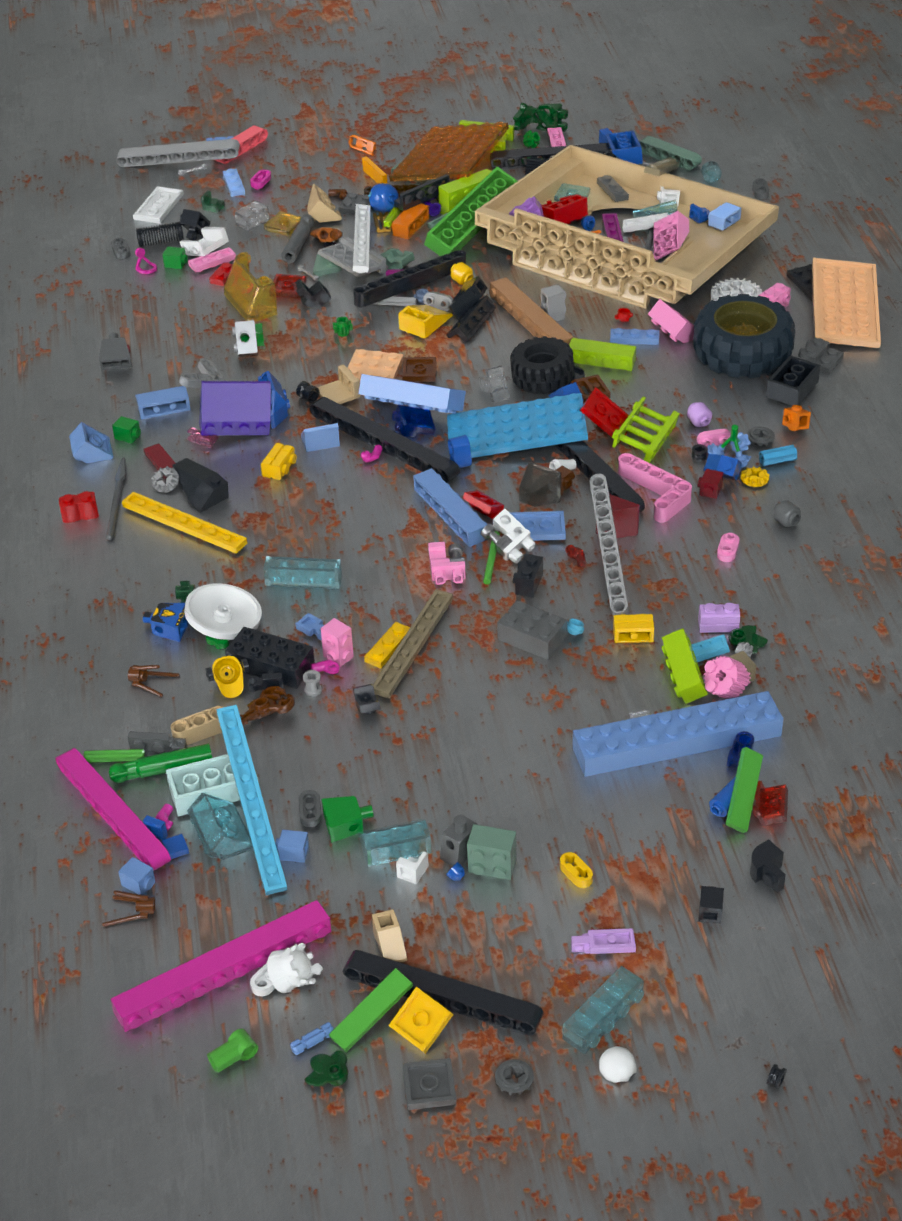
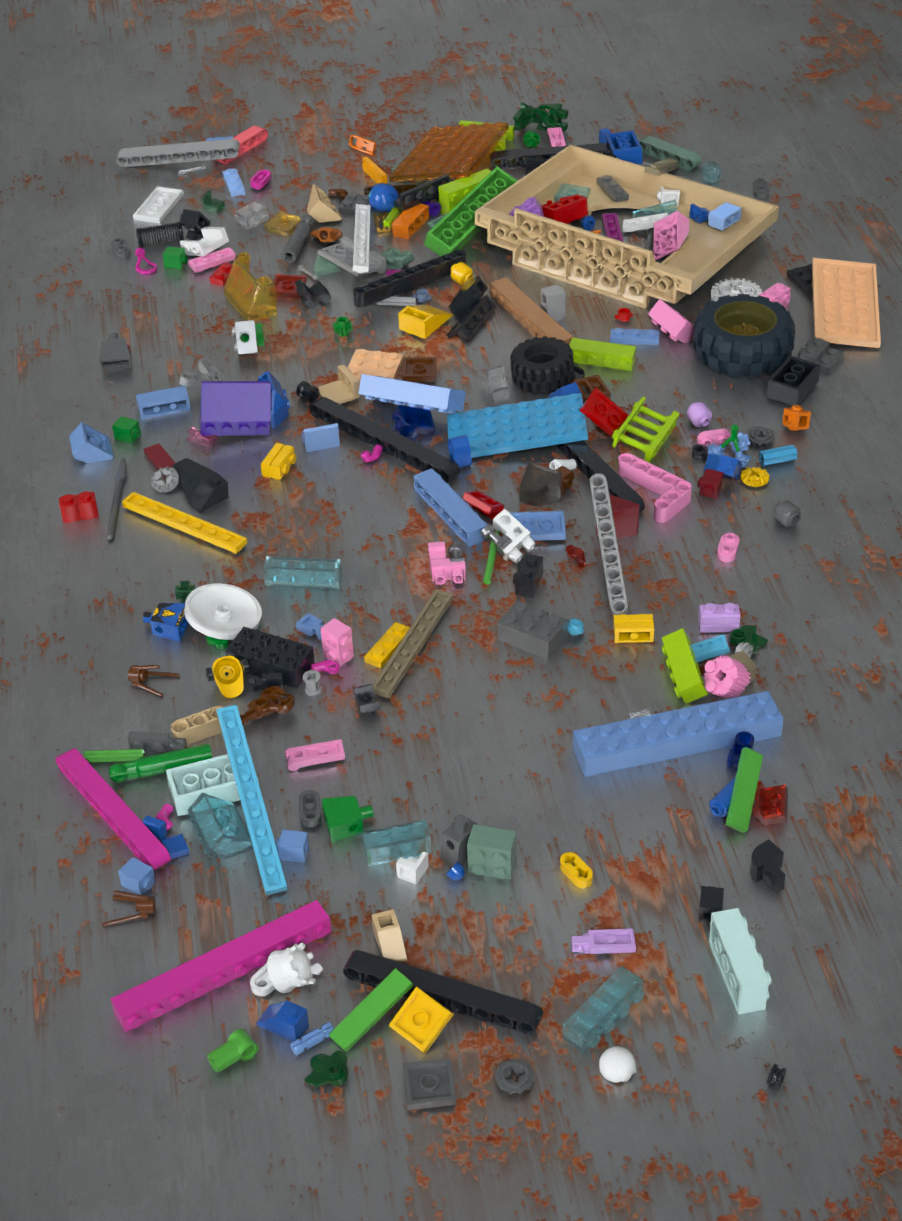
(285, 1020): none -> blue slope
(314, 754): none -> bright pink plate
(437, 300): light grey plate -> none
(739, 961): none -> light aqua brick

